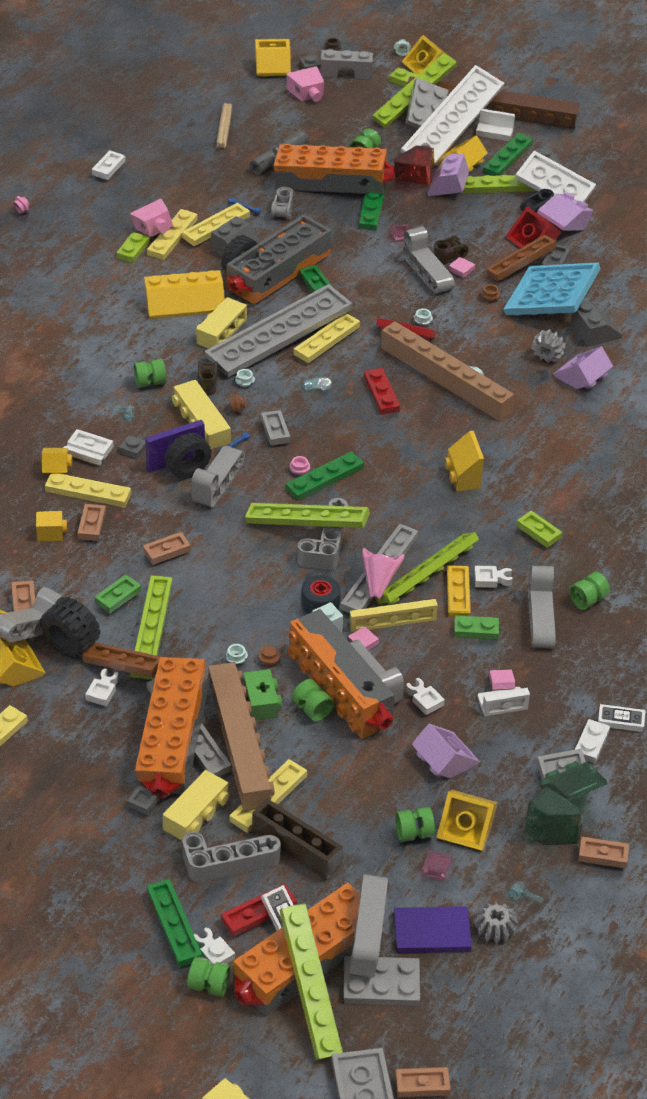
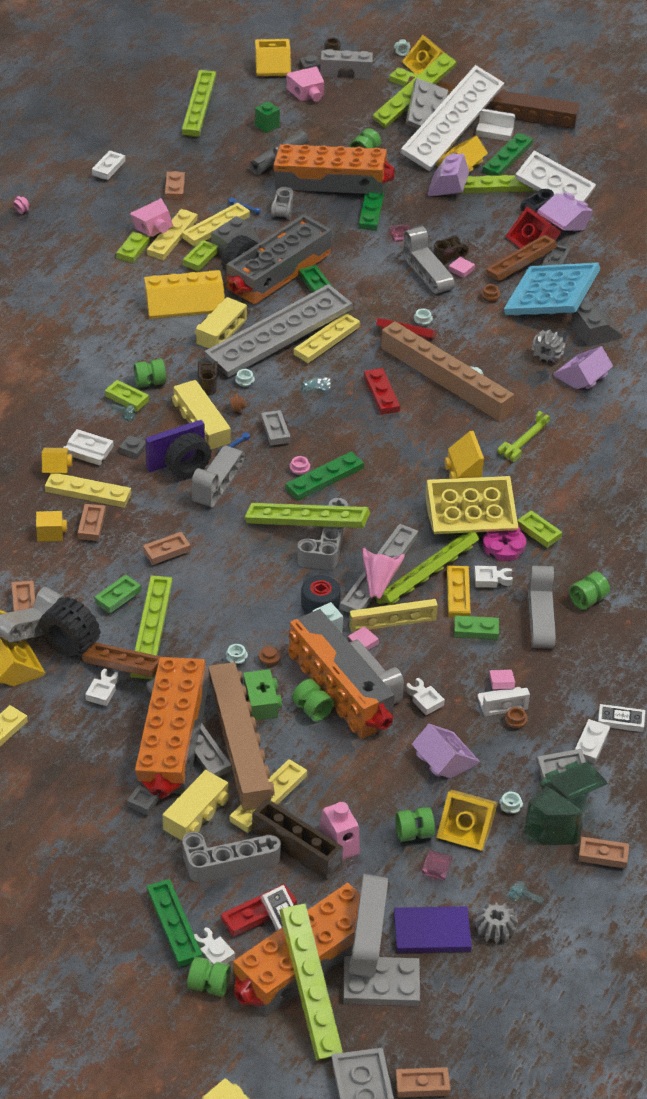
(126, 395): none -> lime plate
(175, 185): none -> nougat plate
(199, 103): none -> lime plate
(200, 255): none -> lime plate
(224, 125): tan axle -> none
(267, 117): none -> green brick
(339, 822): none -> bright pink torso
(415, 165): clear red slope -> none
(471, 505): none -> light yellow slope
(494, 544): none -> dark pink plate
(511, 802): none -> light aqua plate
(514, 449): none -> lime hinge
(516, 717): none -> dark orange plate

